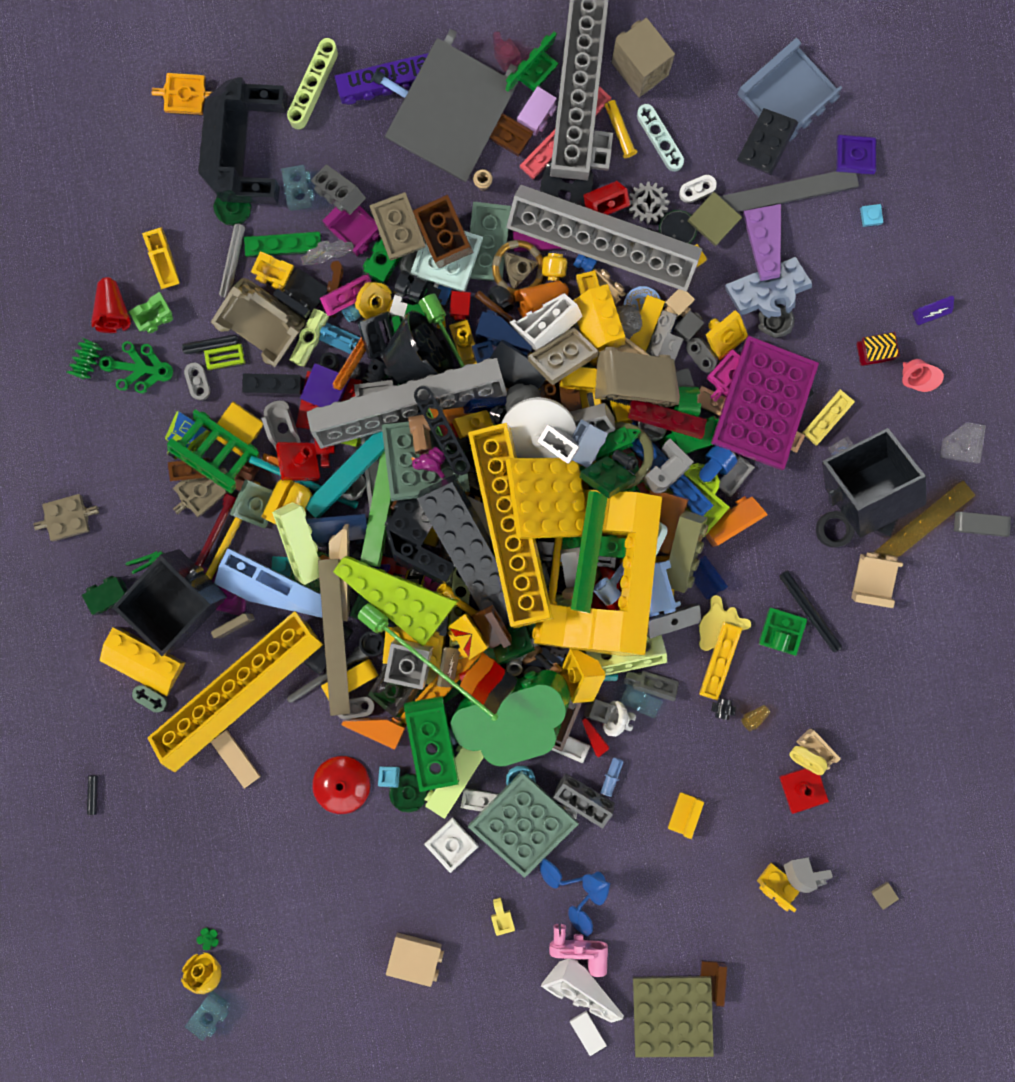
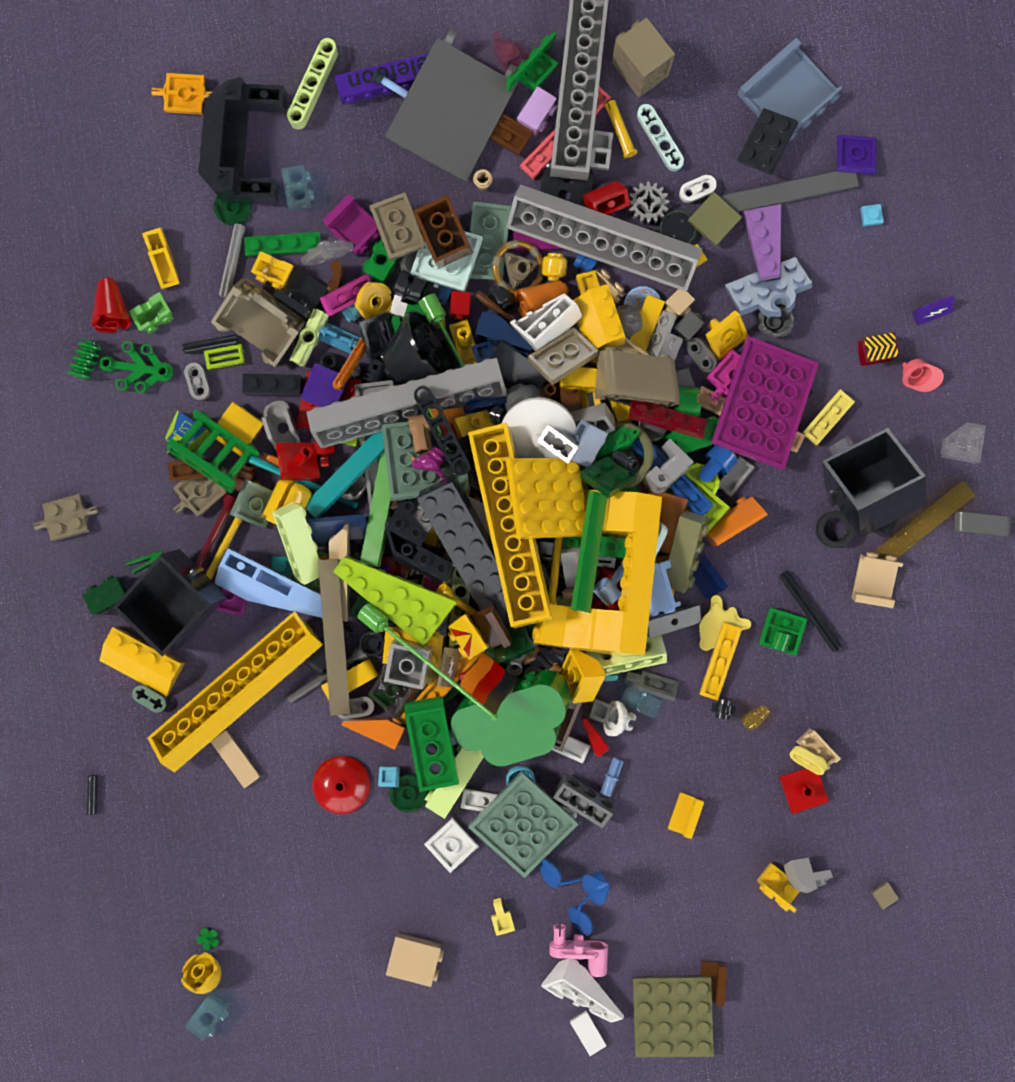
(232, 625): dark tan tile -> none
(337, 190): dark grey brick -> none

